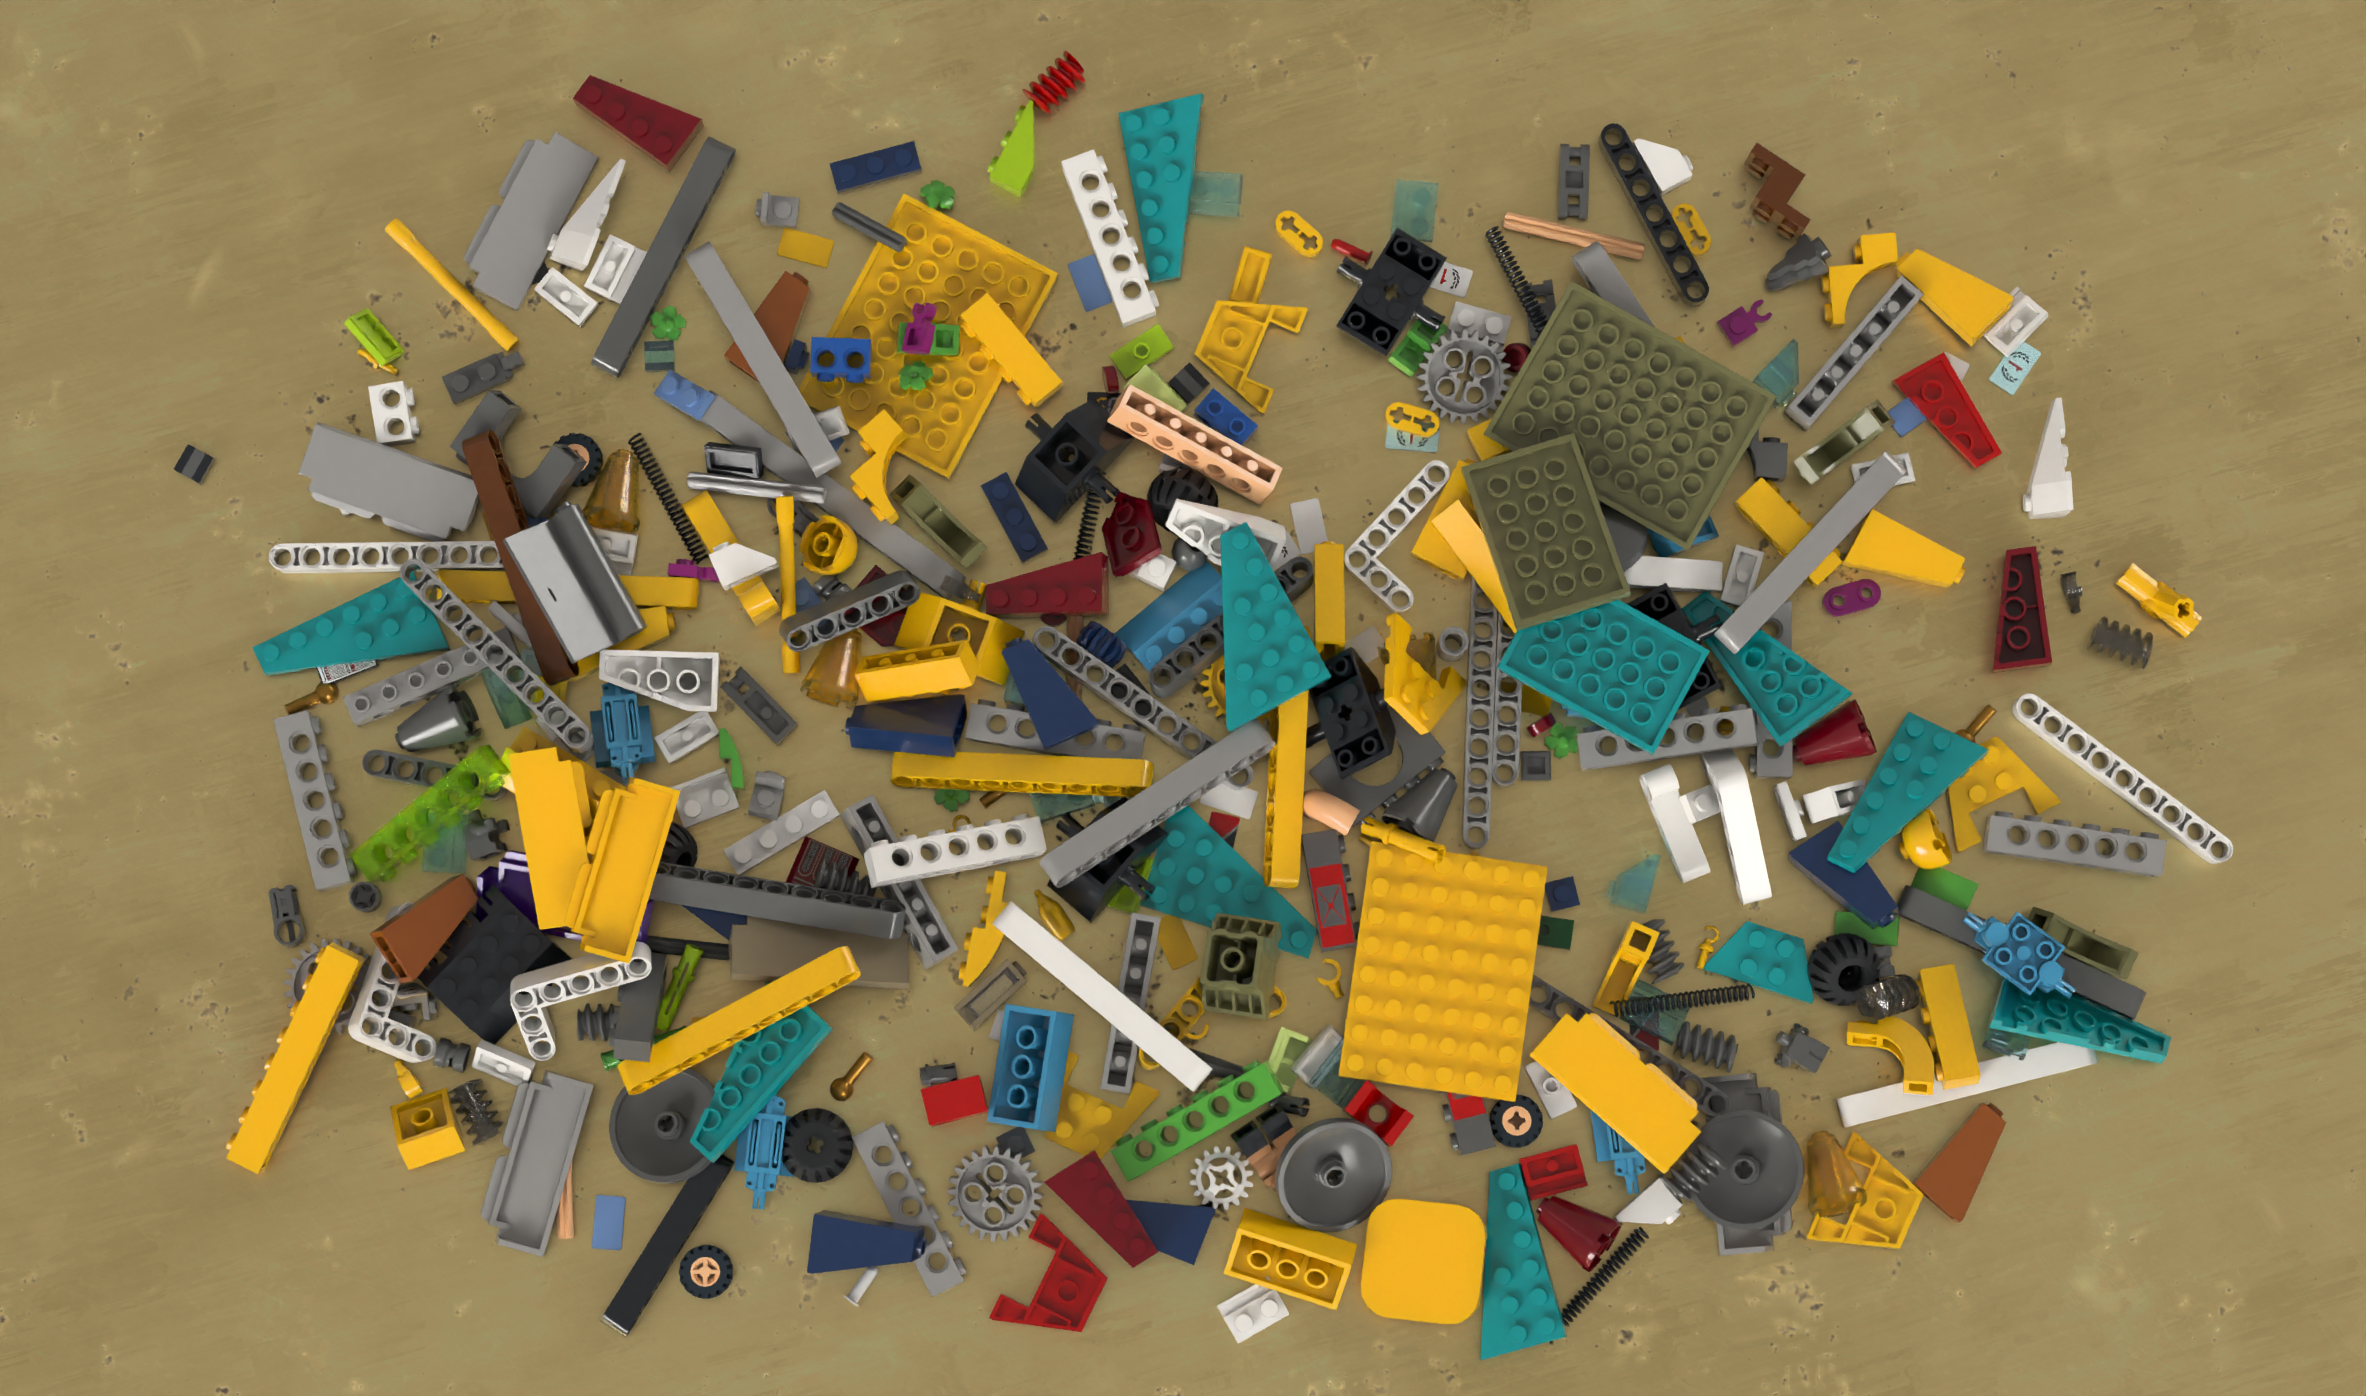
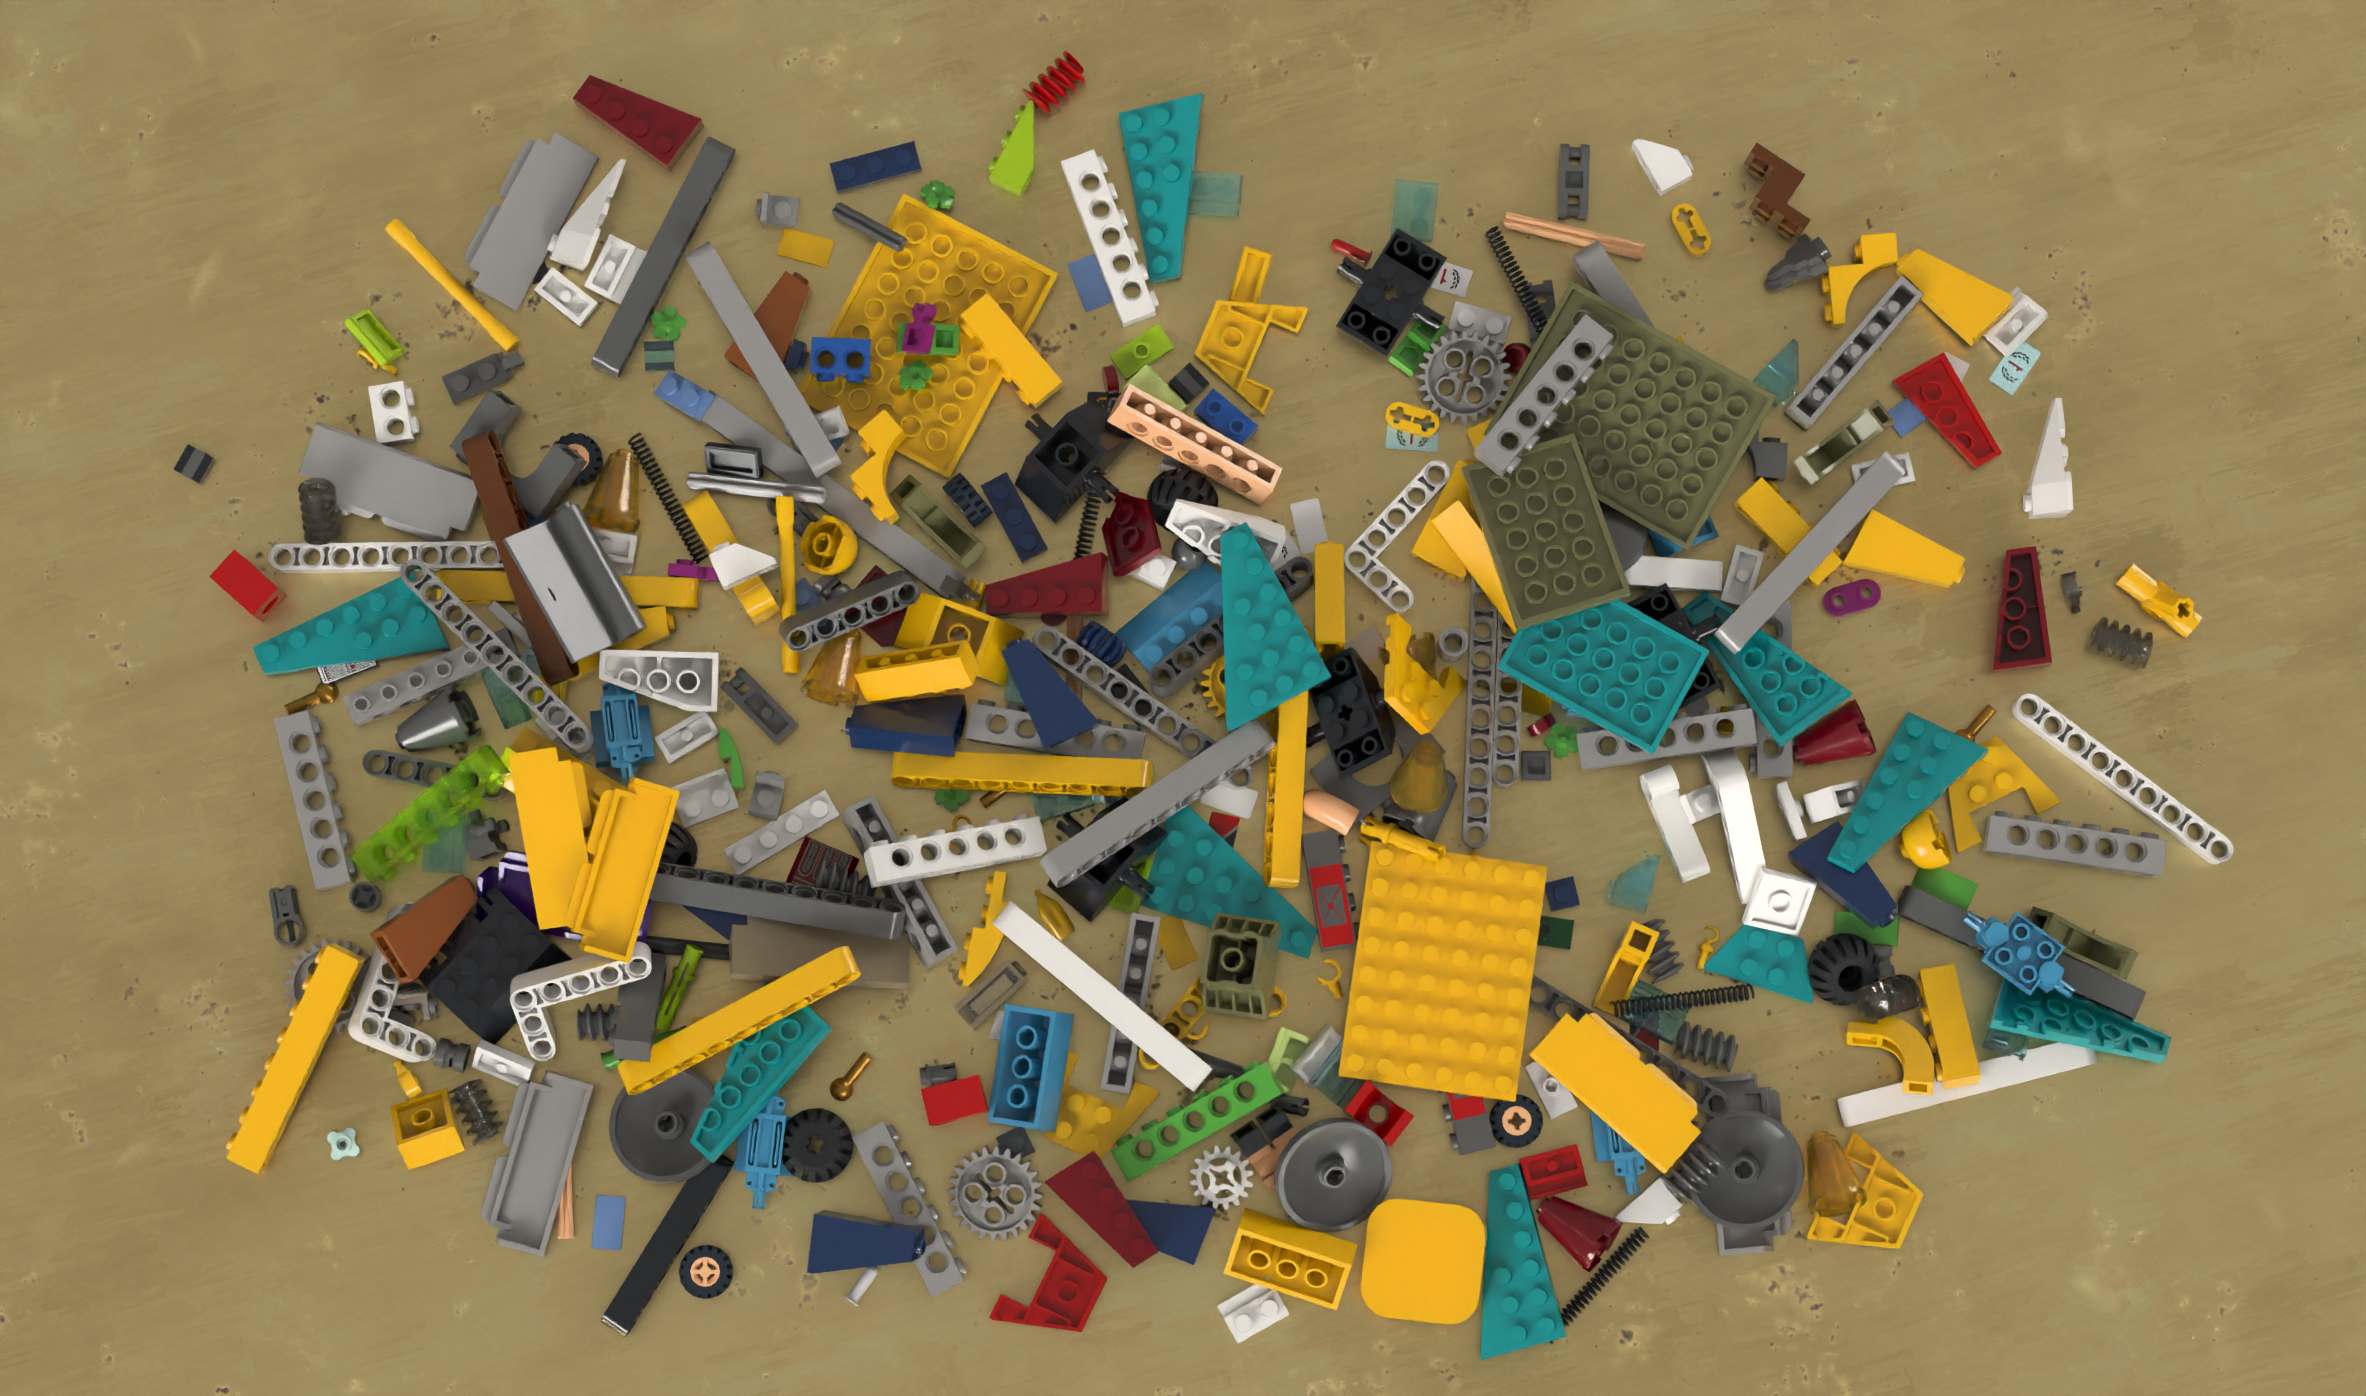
(248, 585): none -> red piece
(319, 511): none -> clear smoke piece
(351, 1144): none -> light aqua plate
(967, 499): none -> black wheel
(1303, 229): yellow beam -> none
(1421, 779): none -> clear yellow cone
(1585, 334): none -> light grey brick
(1653, 200): black beam -> none
(1741, 324): magenta plate -> none
(1779, 901): none -> white tile
(1800, 1049): dark grey piece -> none
(1959, 1165): dark orange slope -> none

